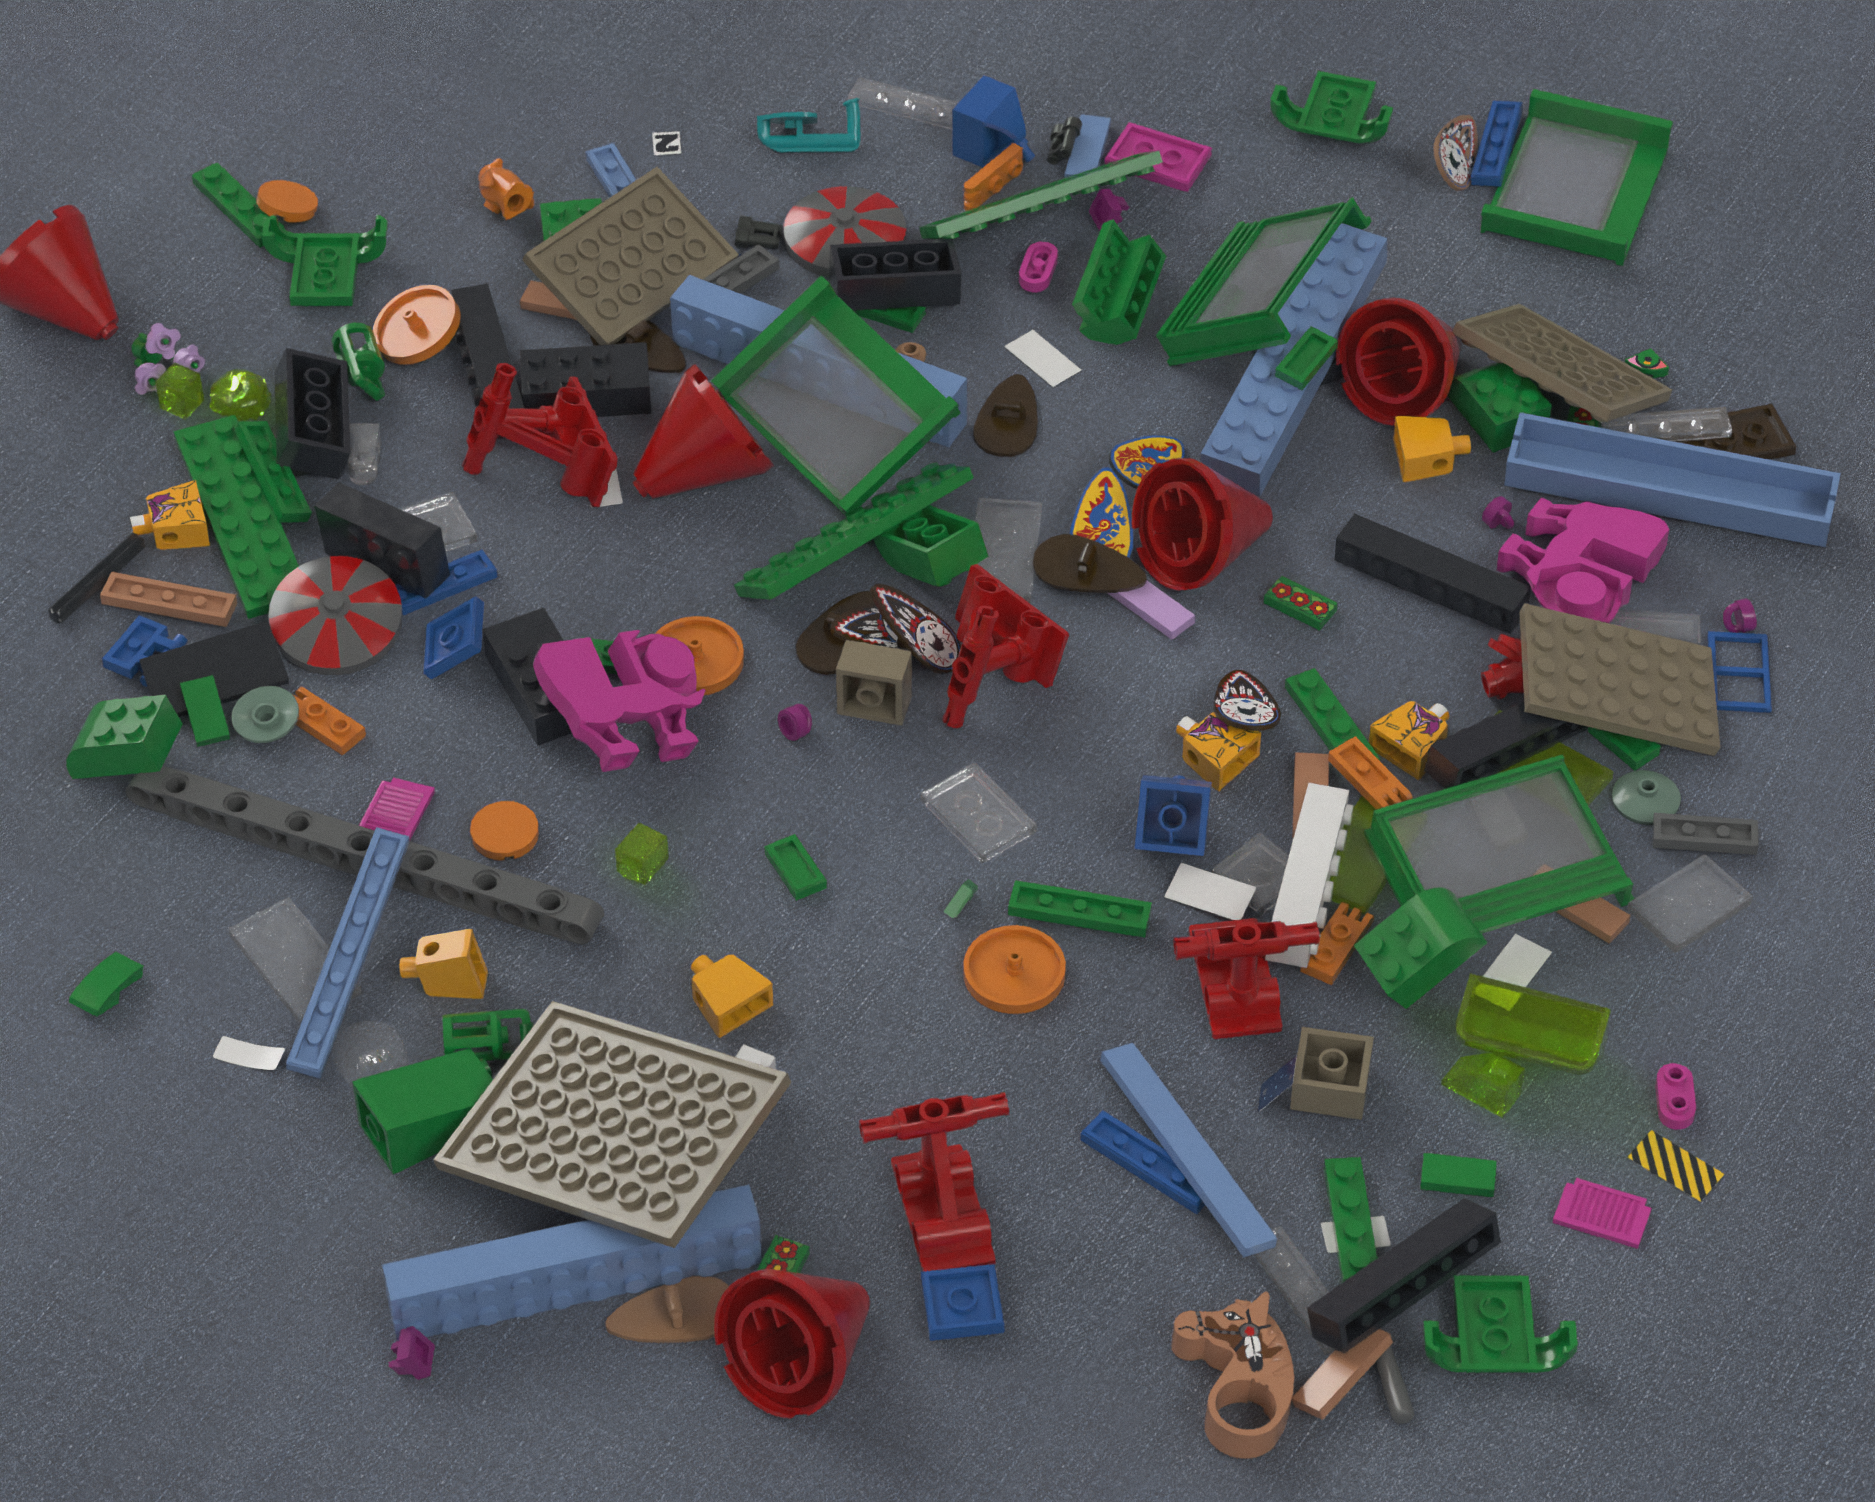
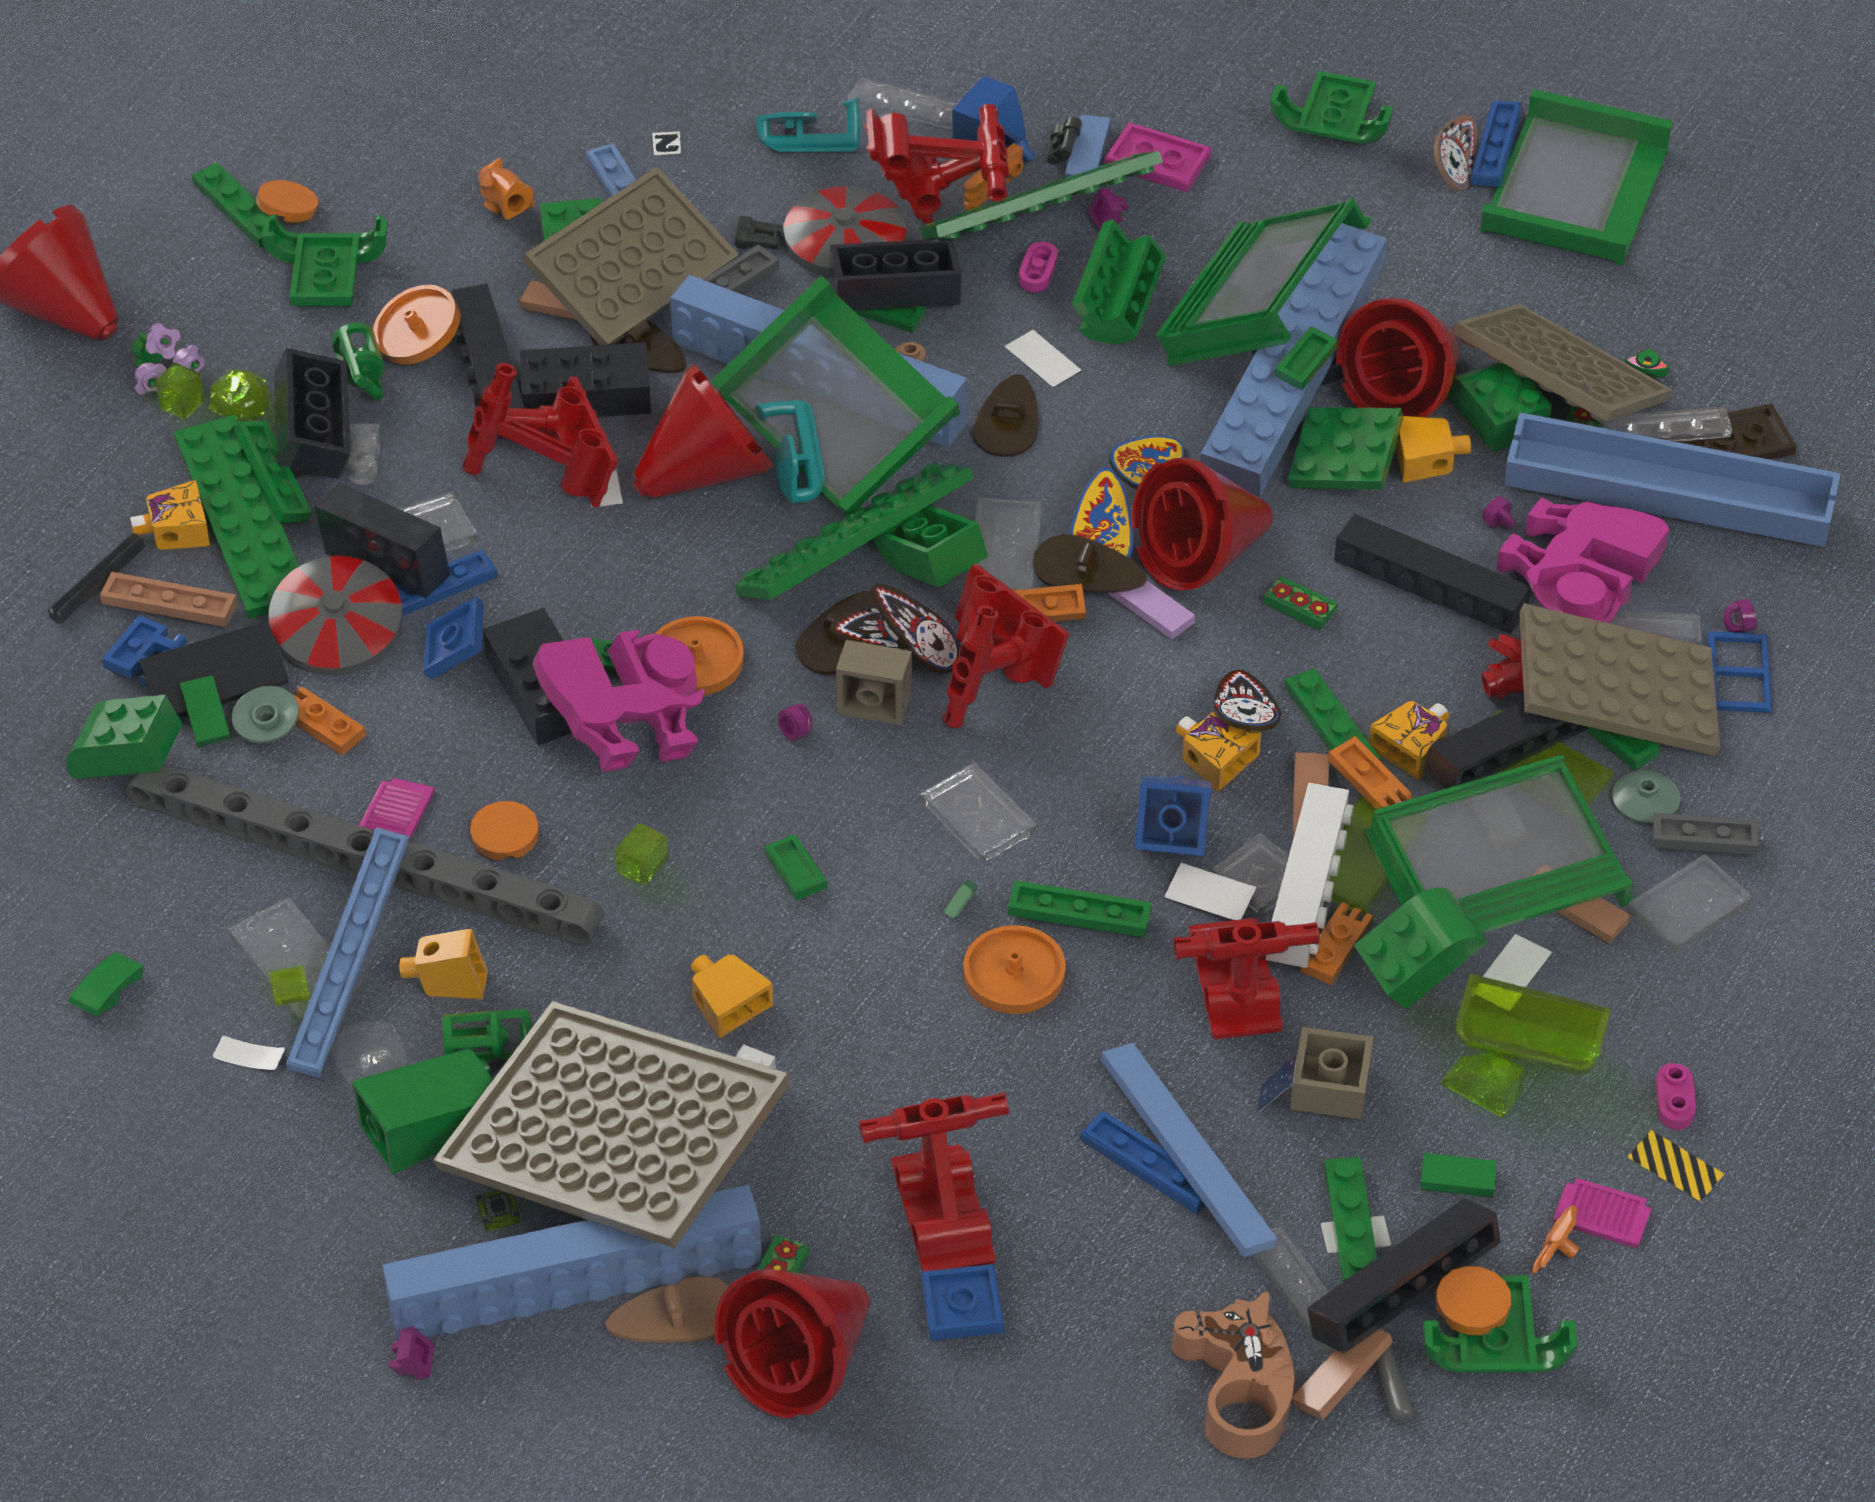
(289, 985): none -> clear neon green tile
(497, 1209): none -> tile
(786, 457): none -> teal piece
(913, 163): none -> red plate
(1057, 602): none -> orange hinge
(1345, 448): none -> green plate
(1473, 1300): none -> orange tile
(1558, 1239): none -> orange piece

